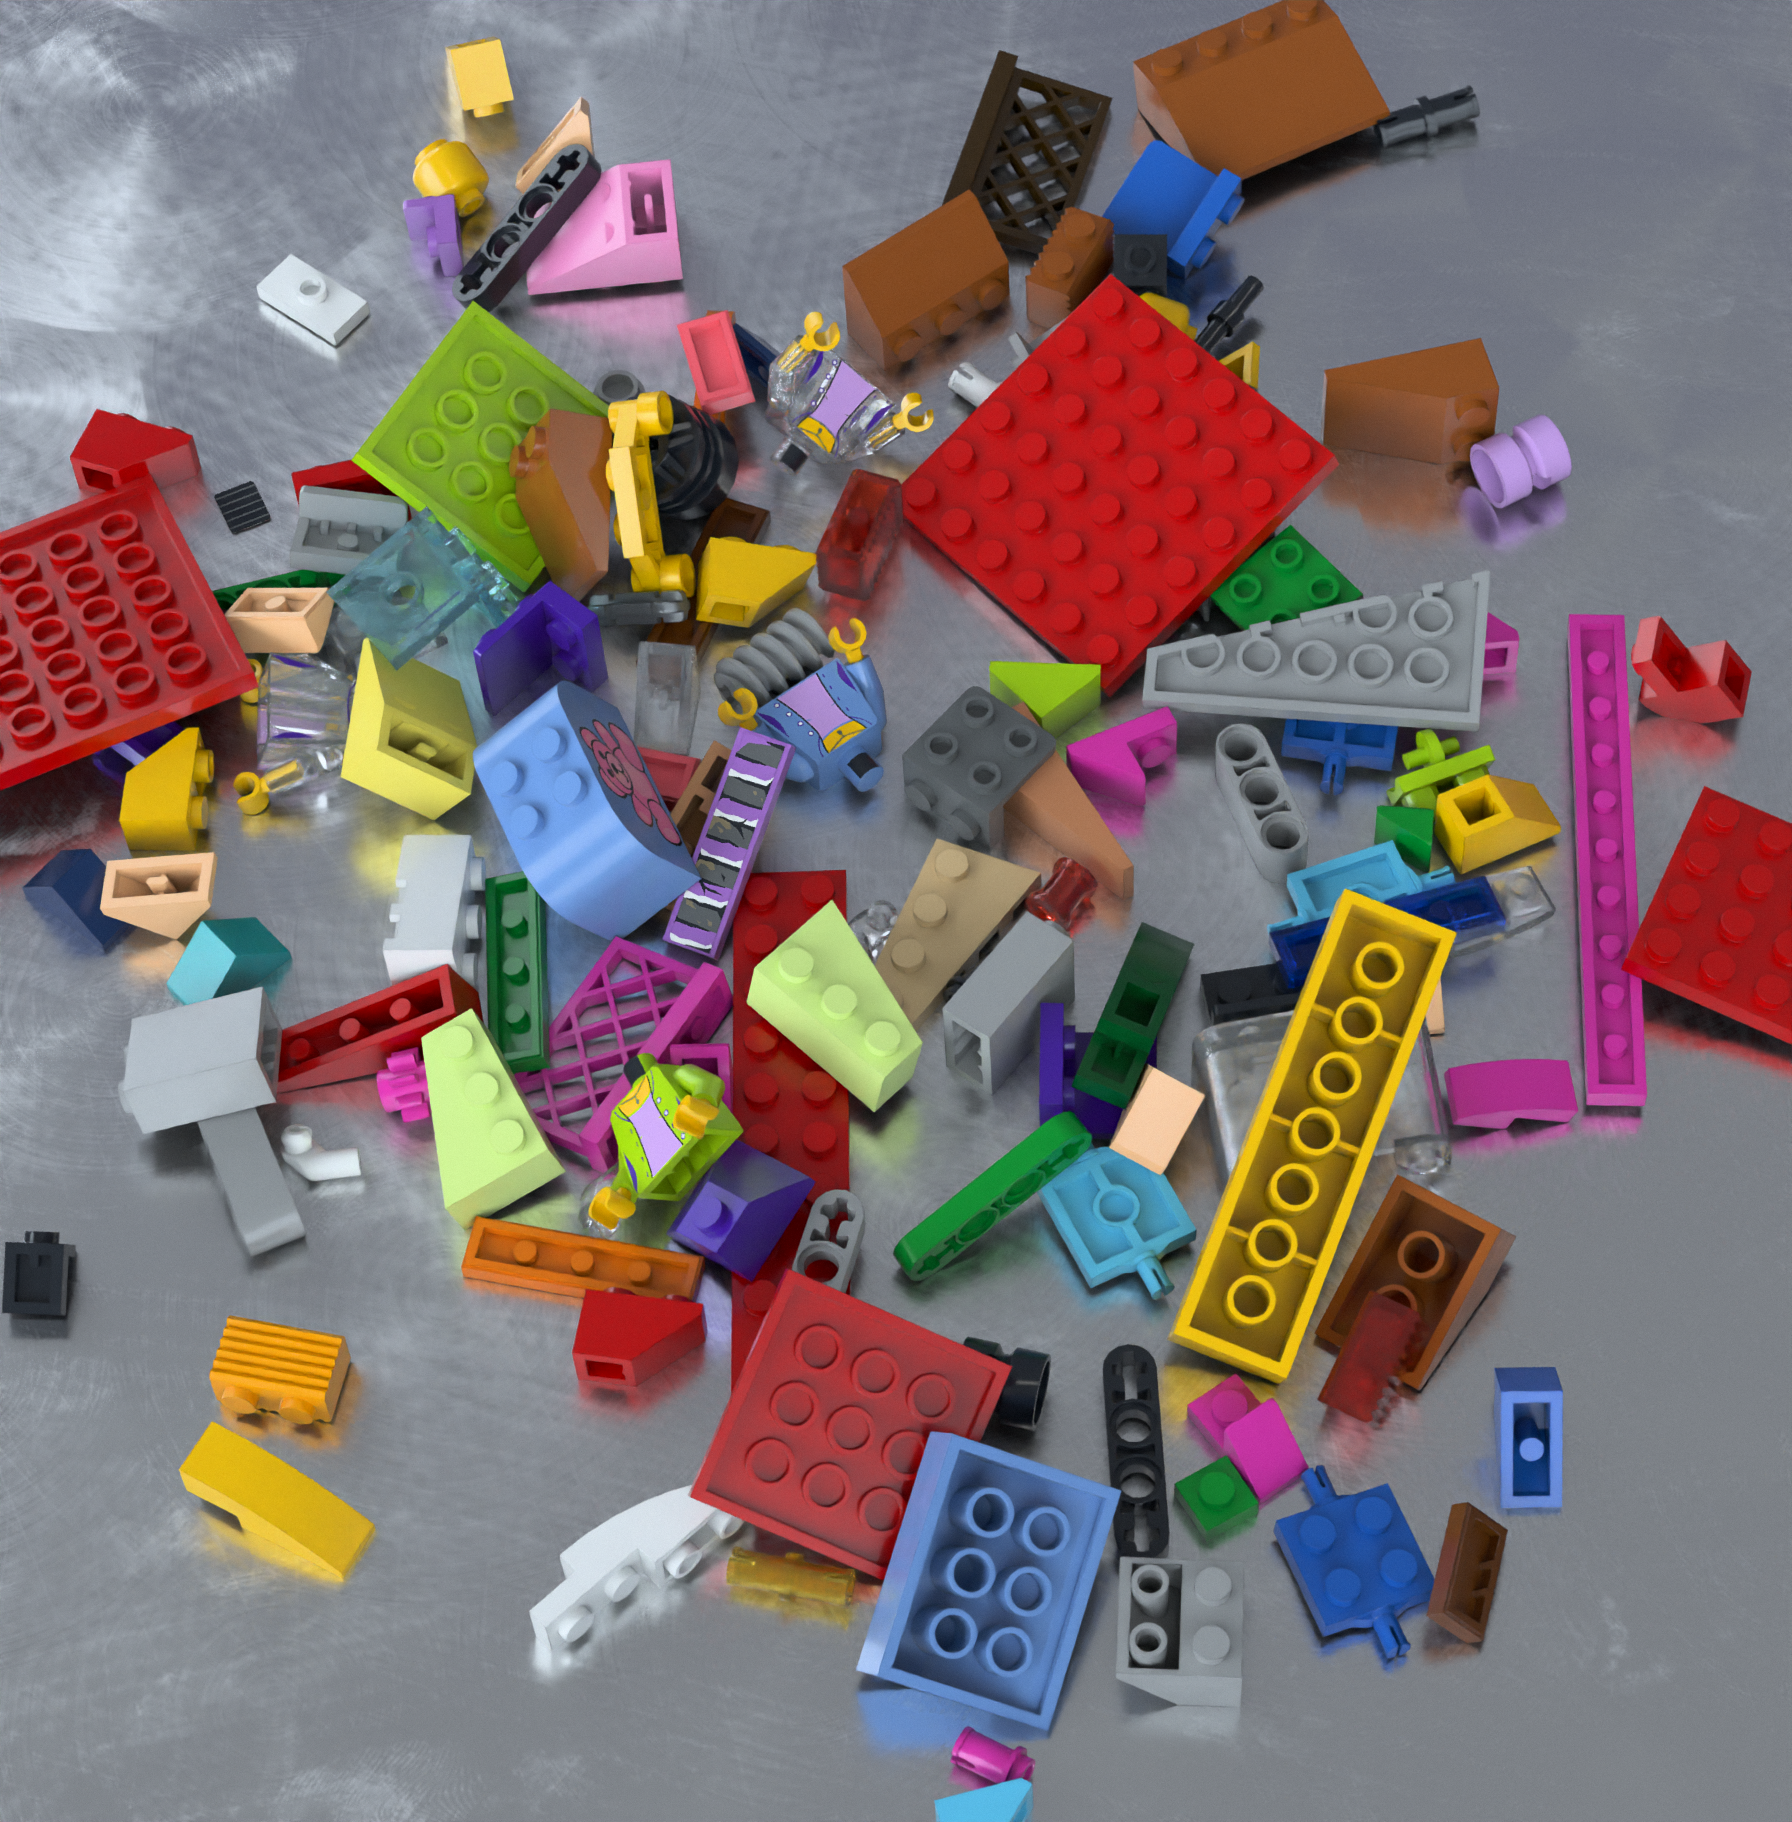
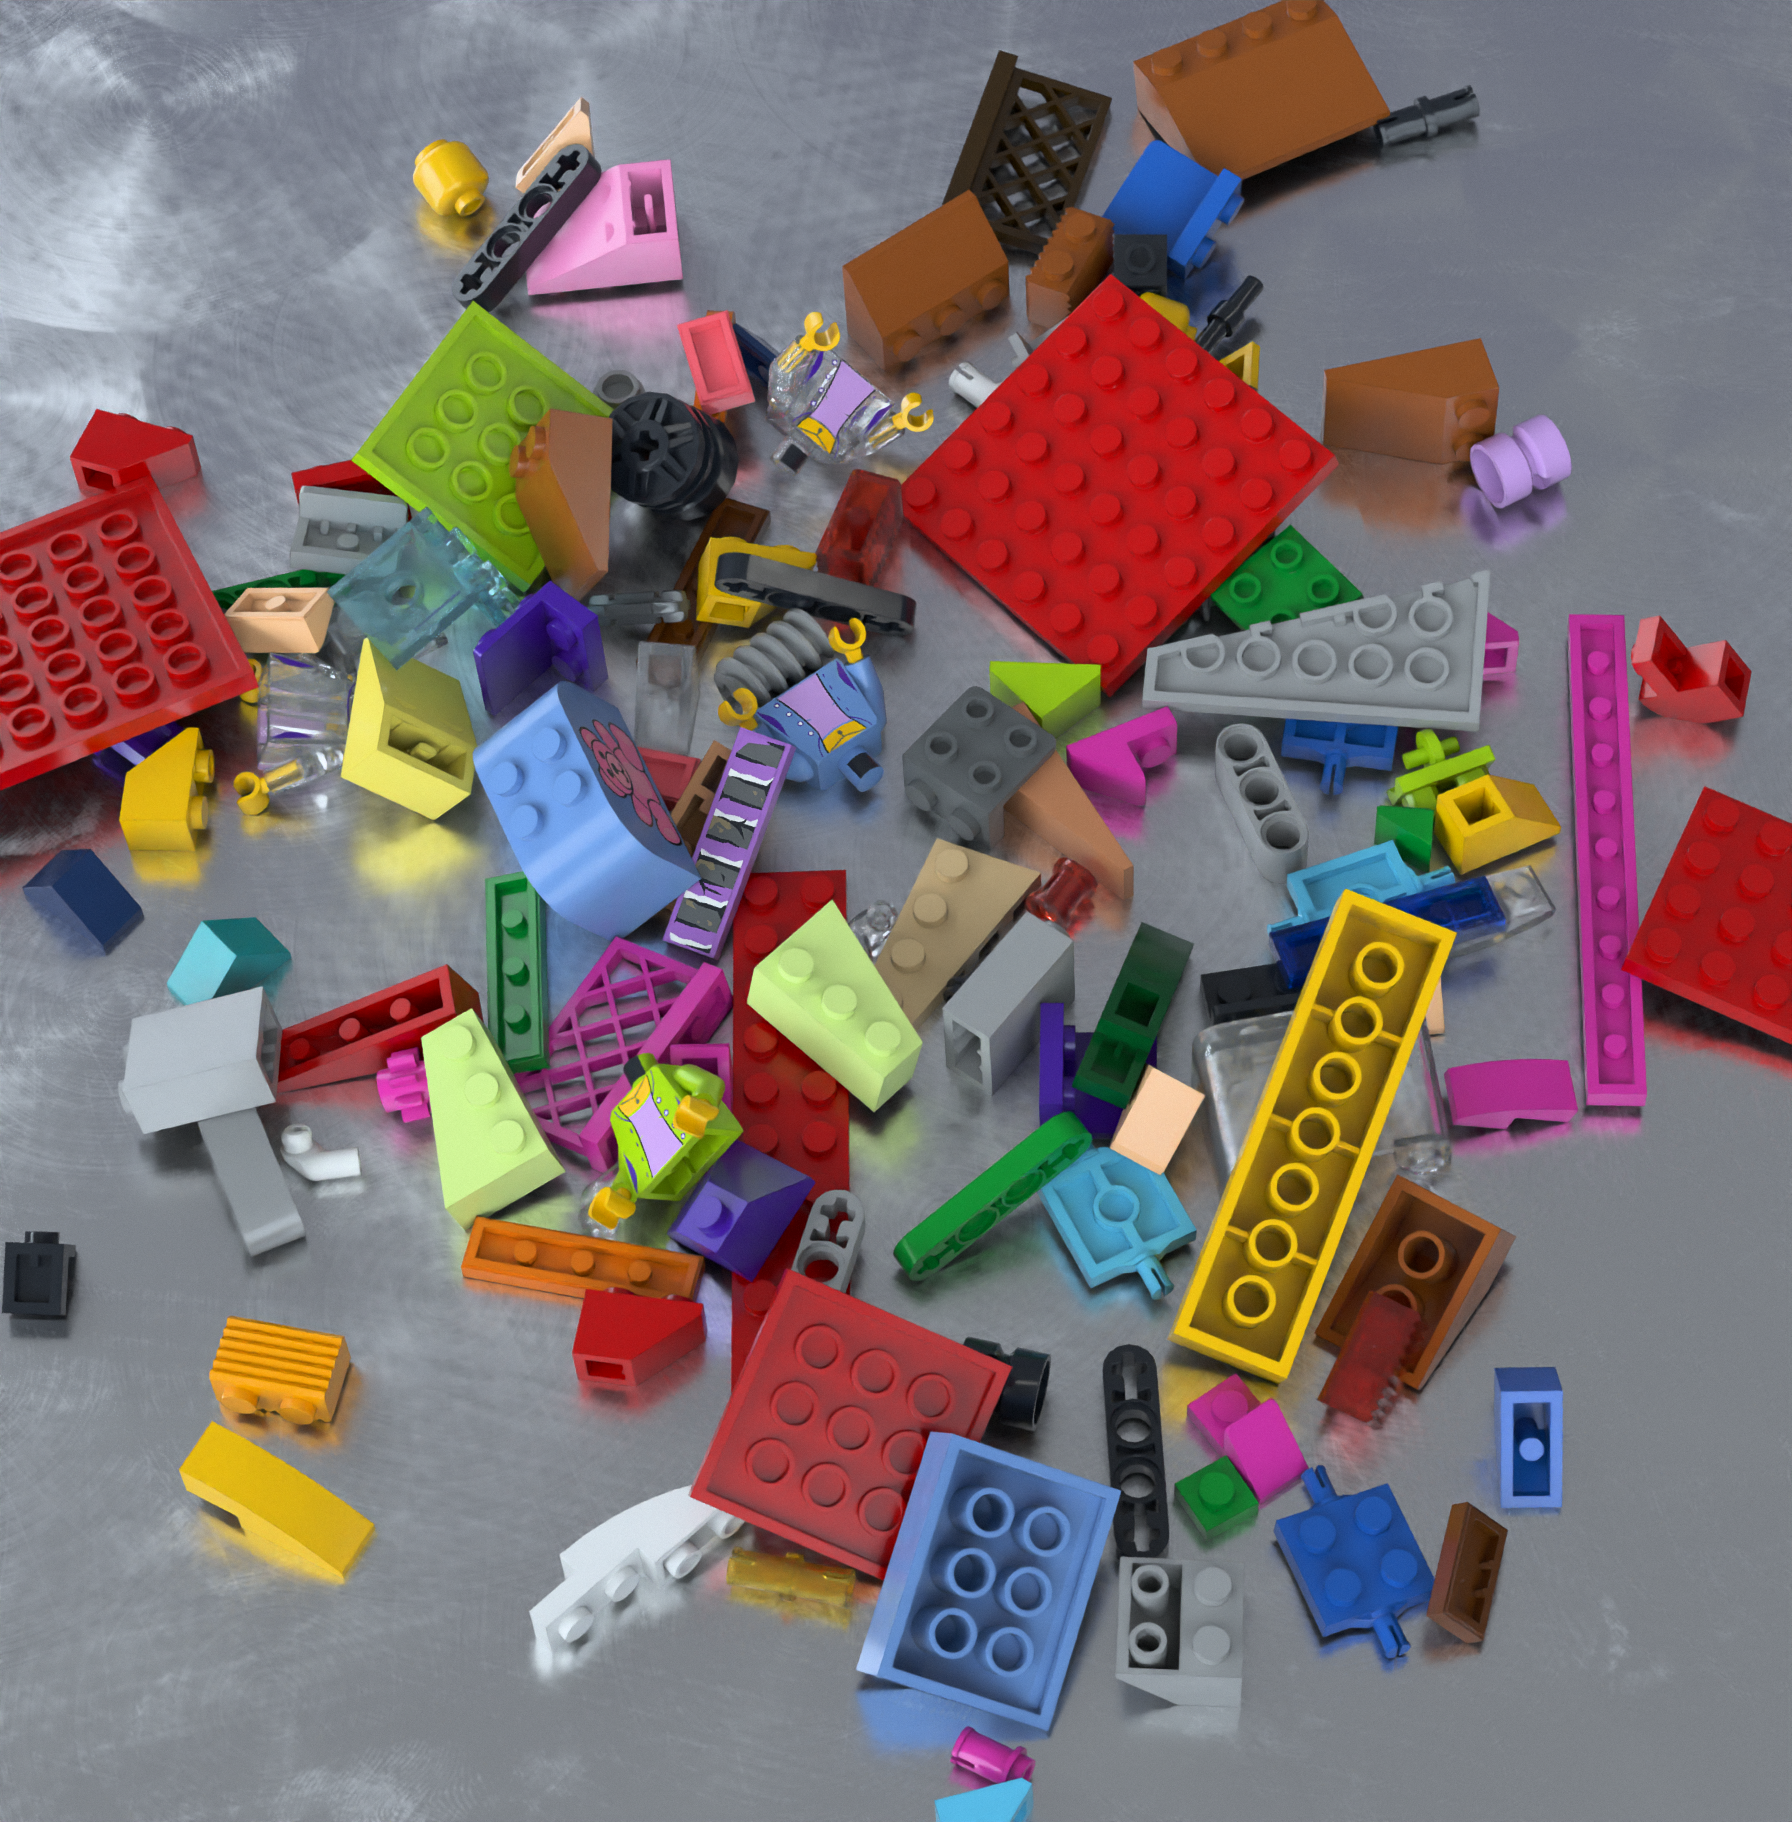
(160, 891): light nougat slope -> none
(242, 506): black sticker -> none
(313, 299): white plate -> none
(435, 907): white wedge -> none
(438, 223): medium lavender bracket -> none
(480, 75): yellow slope -> none
(632, 480): yellow plate -> none
(815, 593): none -> black beam

